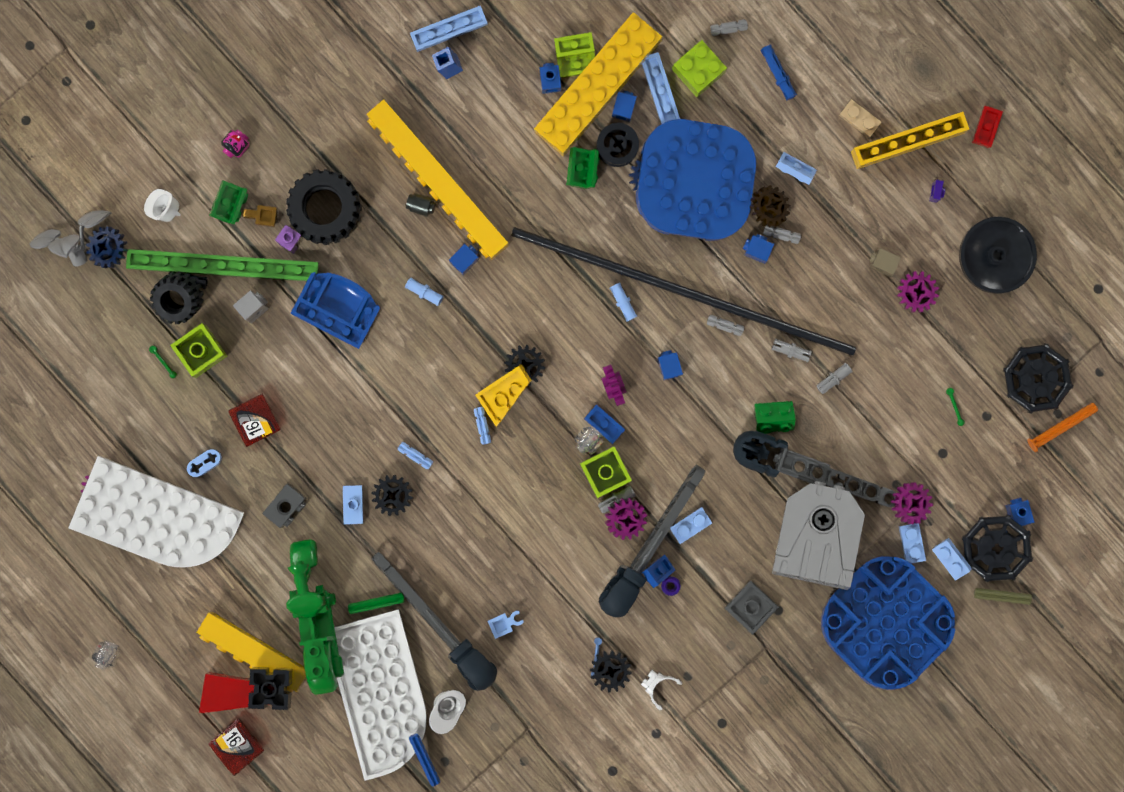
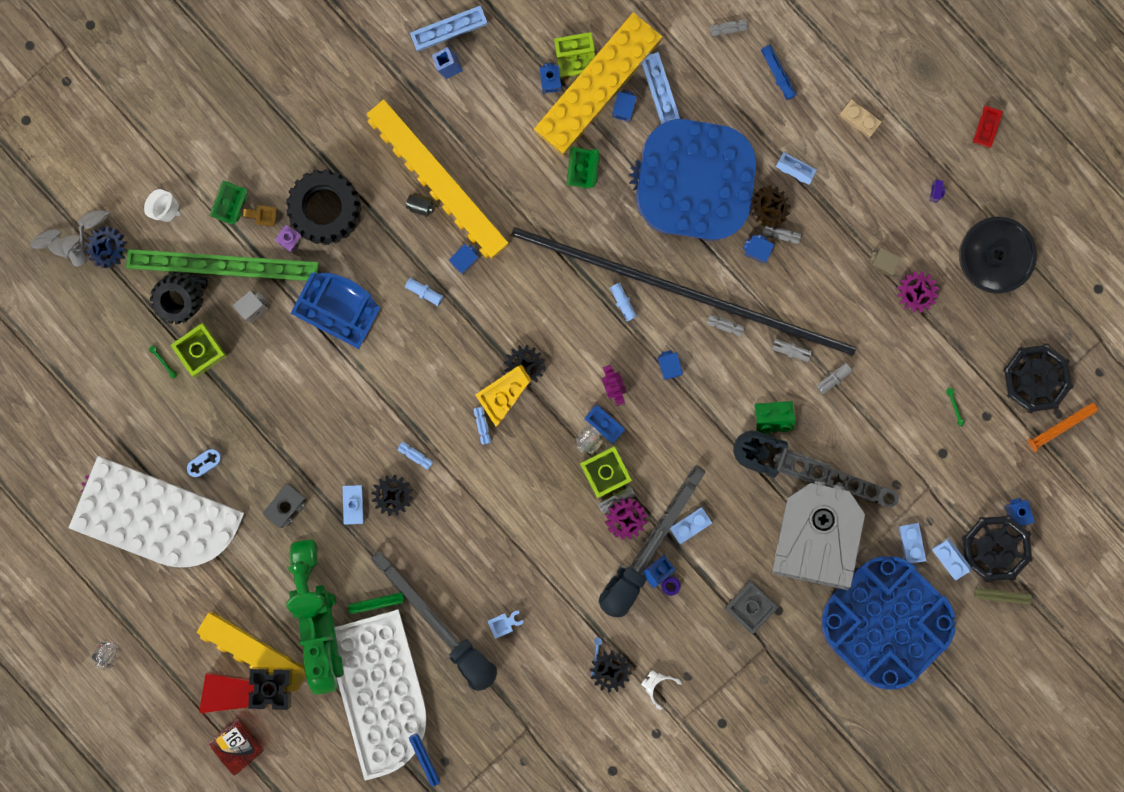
(235, 143): head -> none
(254, 420): slope -> none
(446, 711): white piece -> none
(630, 137): black wheel -> none
(699, 68): lime brick -> none
(909, 140): yellow brick -> none
(919, 505): magenta gear -> none

